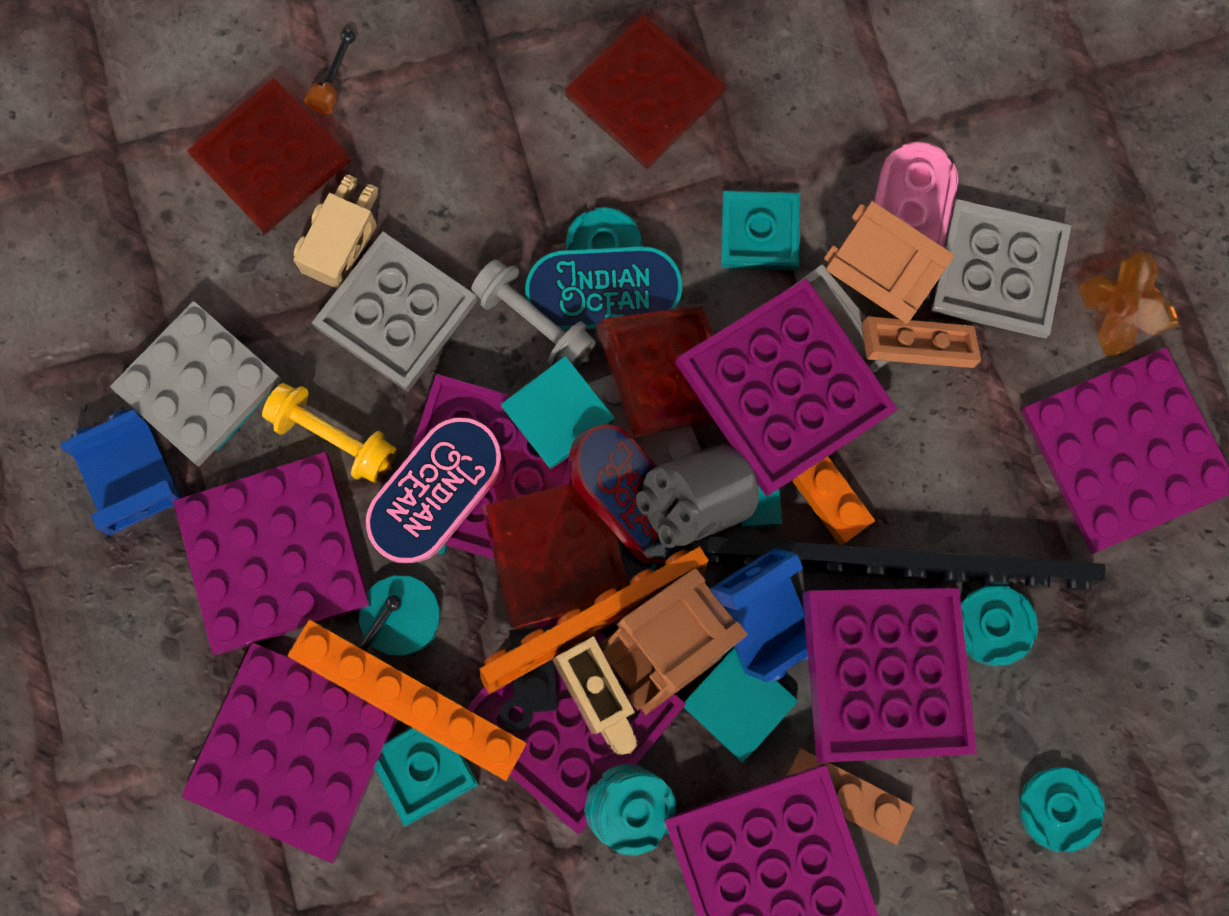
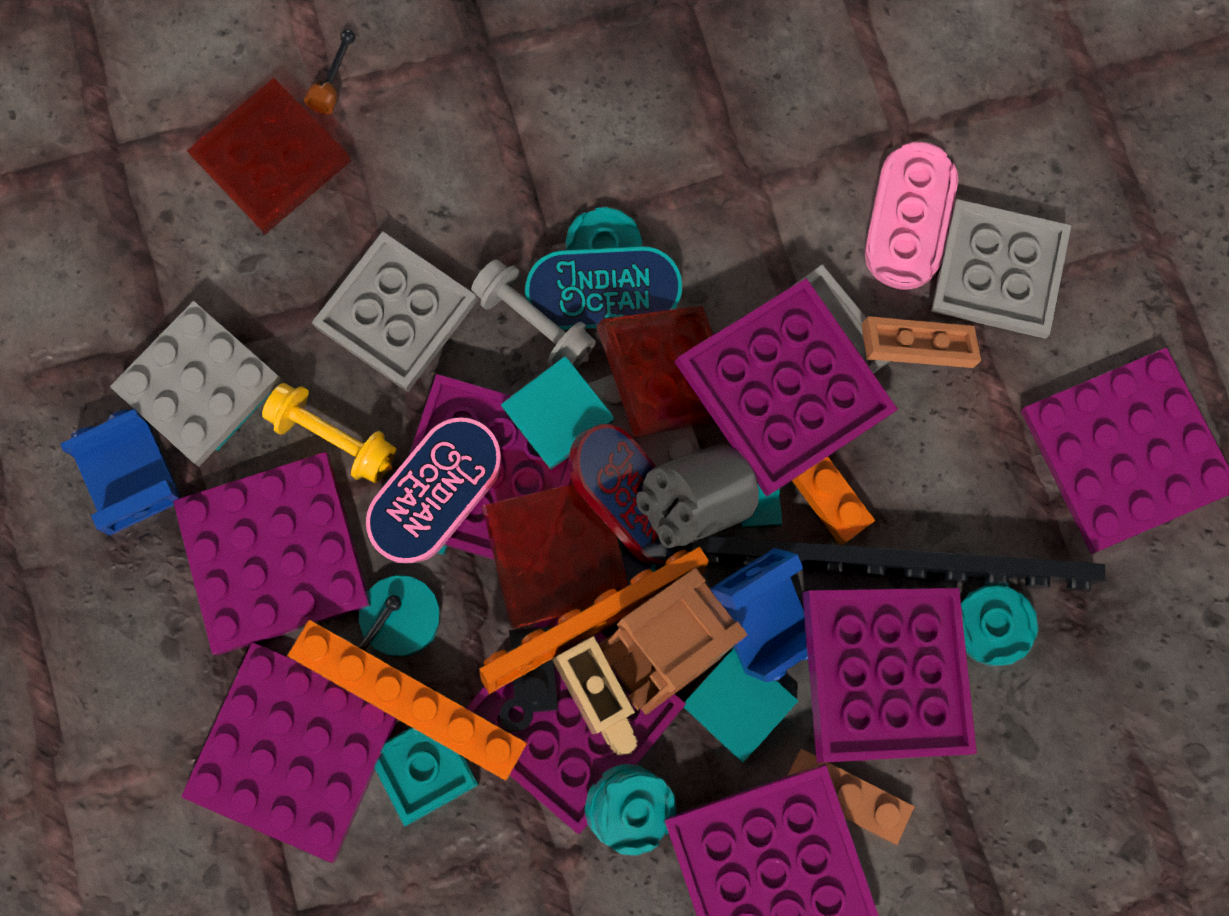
(337, 234): tan hinge -> none
(645, 91): clear red plate -> none
(760, 230): teal tile -> none
(888, 261): nougat container -> none
(1061, 809): teal tile -> none
(1129, 304): clear orange plant -> none

